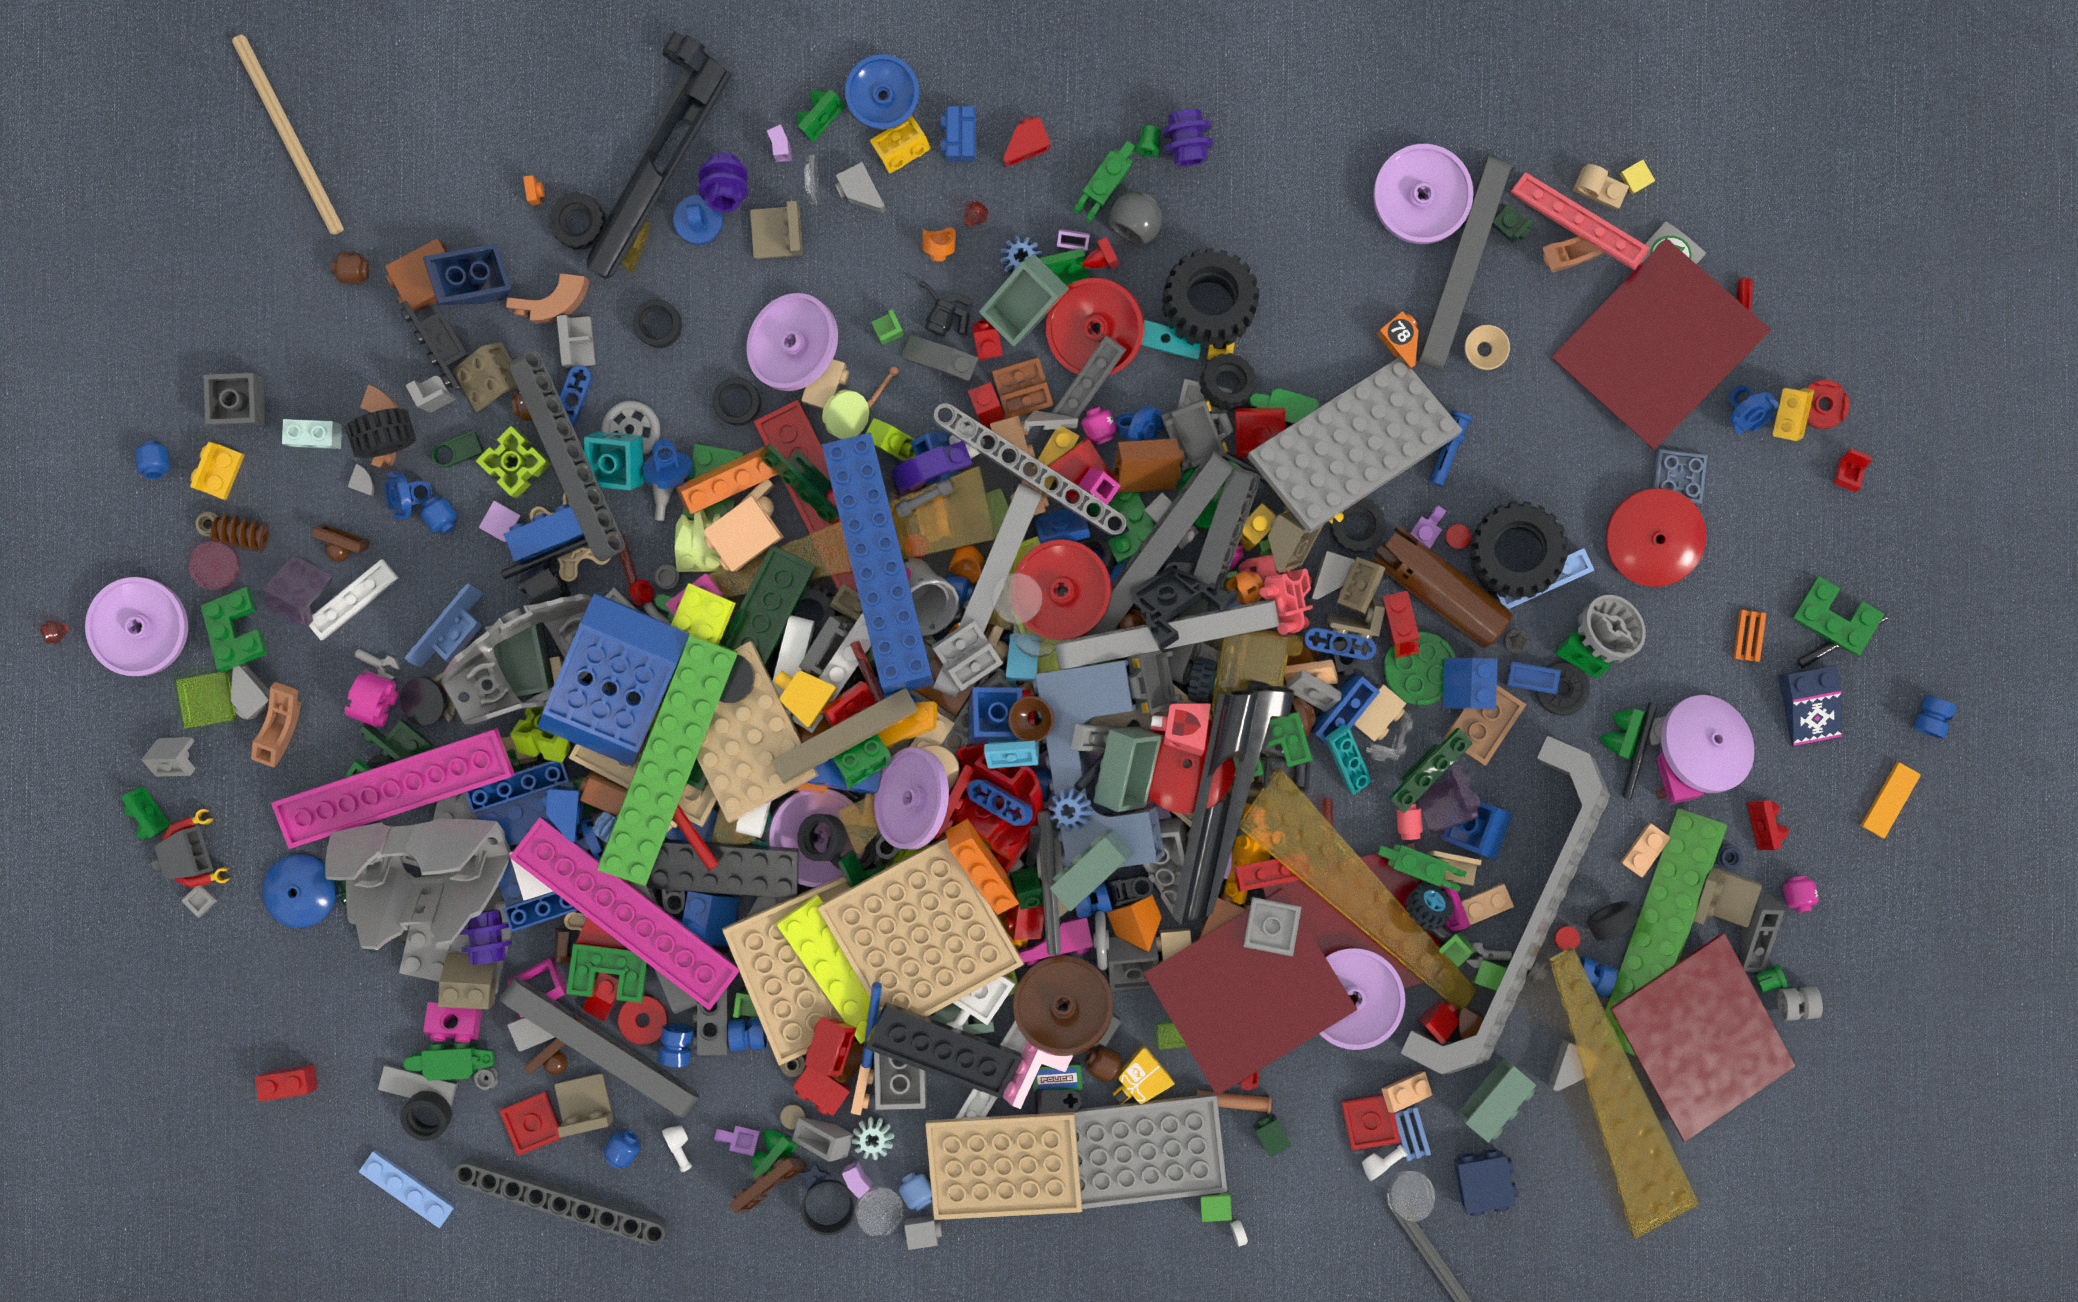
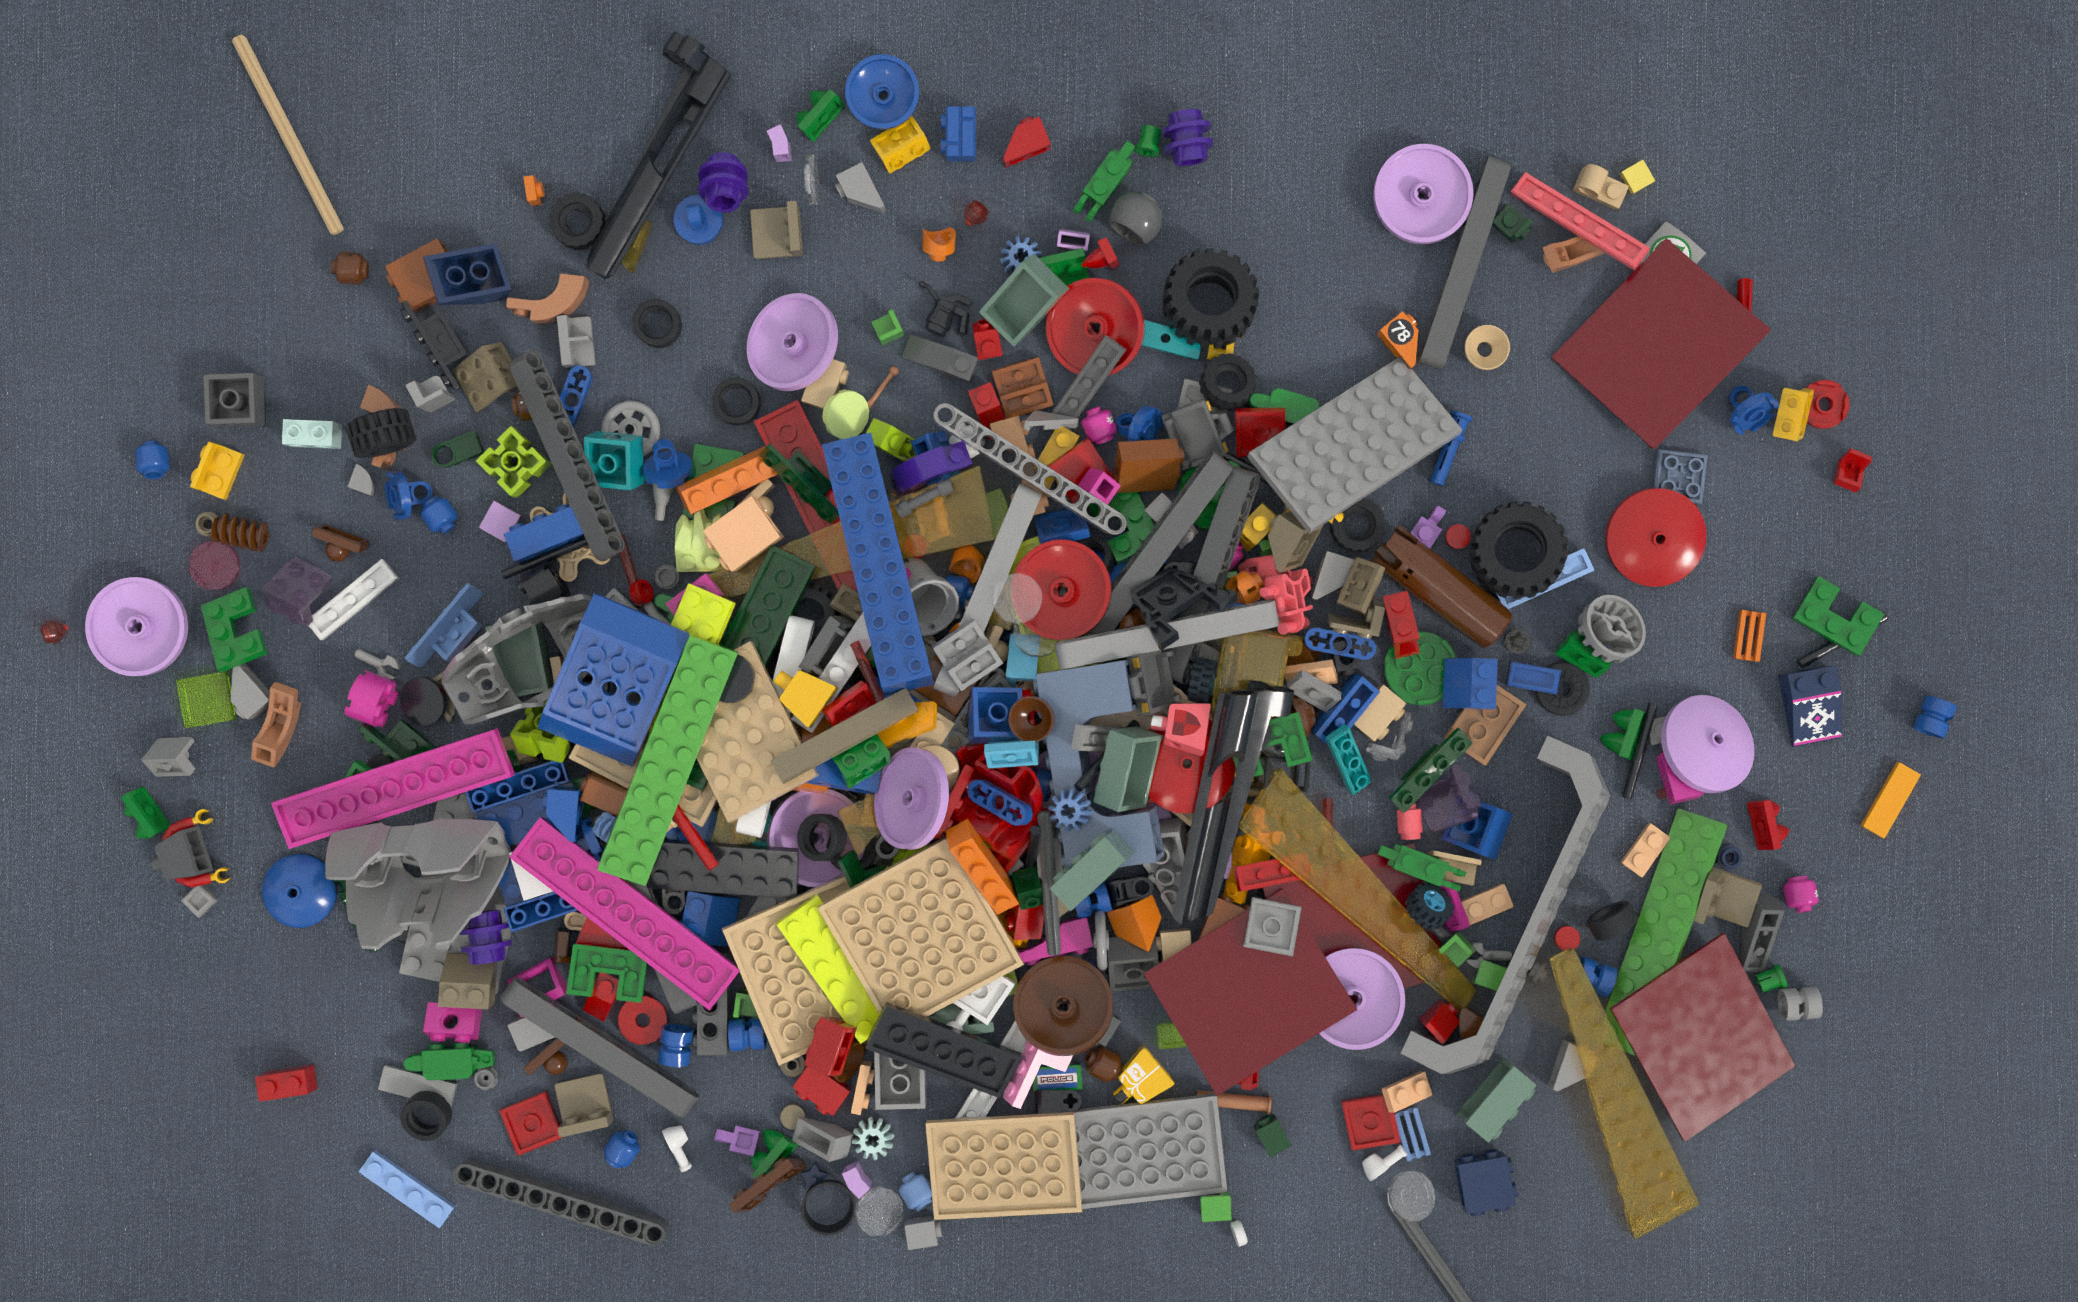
(872, 1017): blue bar -> none

